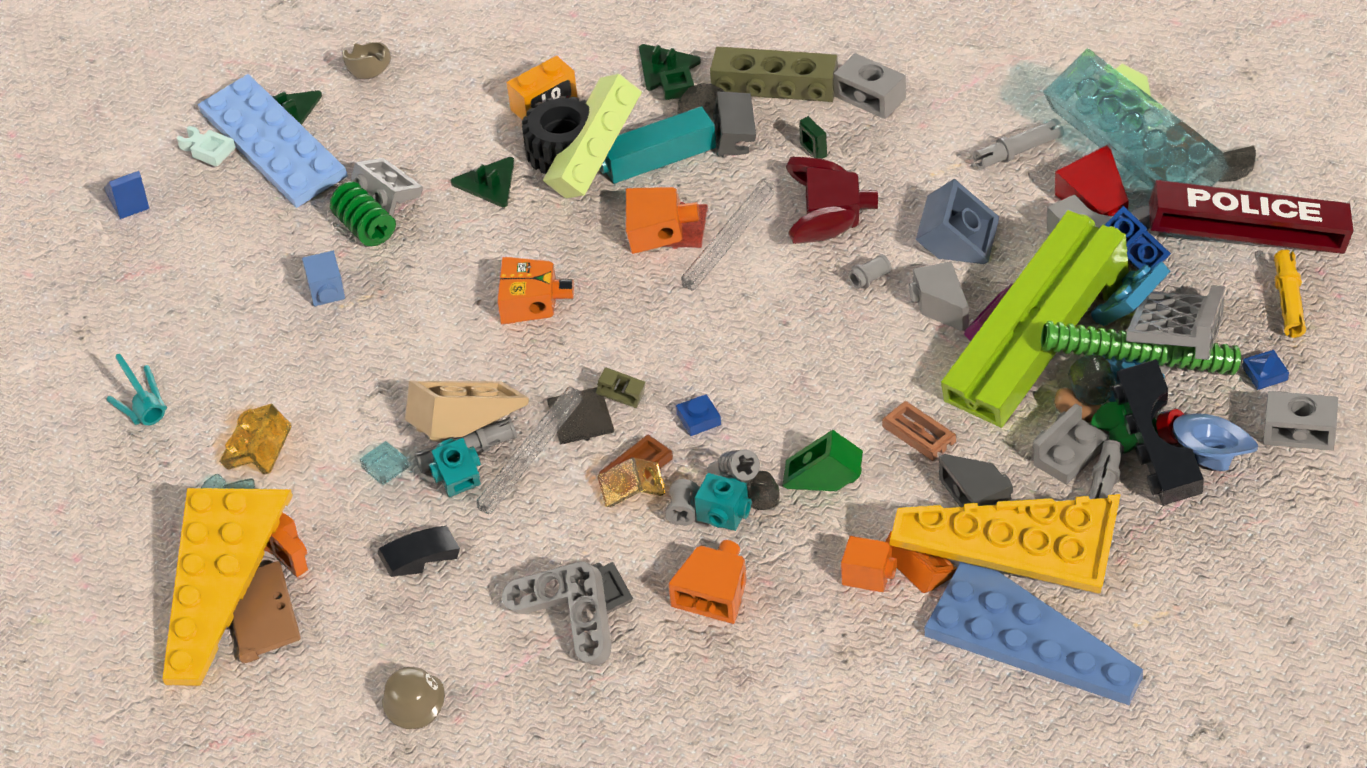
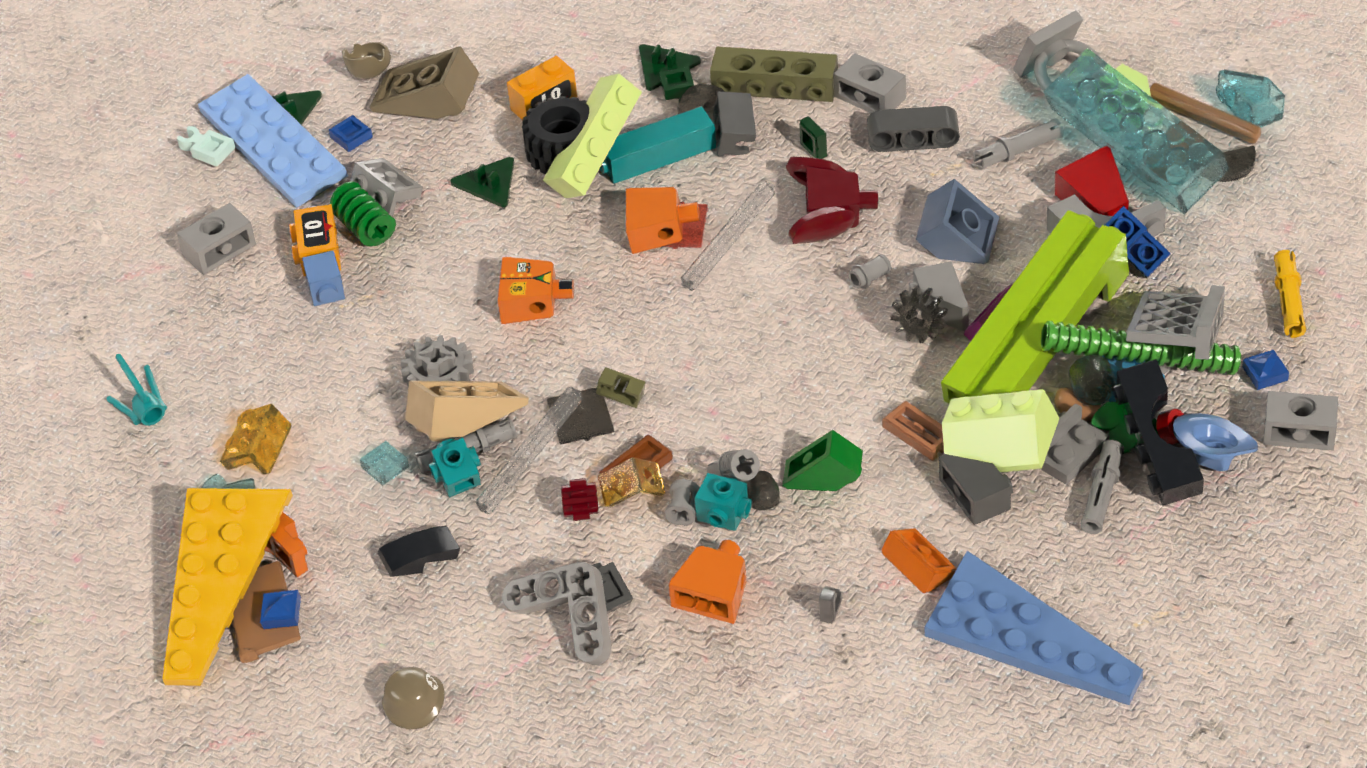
(127, 195): blue slope -> none
(216, 238): none -> light grey brick
(280, 609): none -> blue tile
(314, 233): none -> light orange brick
(350, 133): none -> blue tile
(428, 86): none -> dark tan slope
(437, 361): none -> light grey gear
(579, 499): none -> dark red gear
(698, 415): blue plate -> none
(829, 604): none -> flat silver tile
(867, 564): orange brick -> none
(913, 128): none -> dark grey beam
(930, 312): none -> clear smoke gear
(1001, 429): none -> yellowish green slope
(1028, 538): yellow wing -> none
(1049, 47): none -> light grey tile
(1130, 294): dark azure plate -> none
(1205, 113): none -> medium nougat axle
(1250, 216): dark red brick -> none
(1251, 97): none -> clear light blue slope

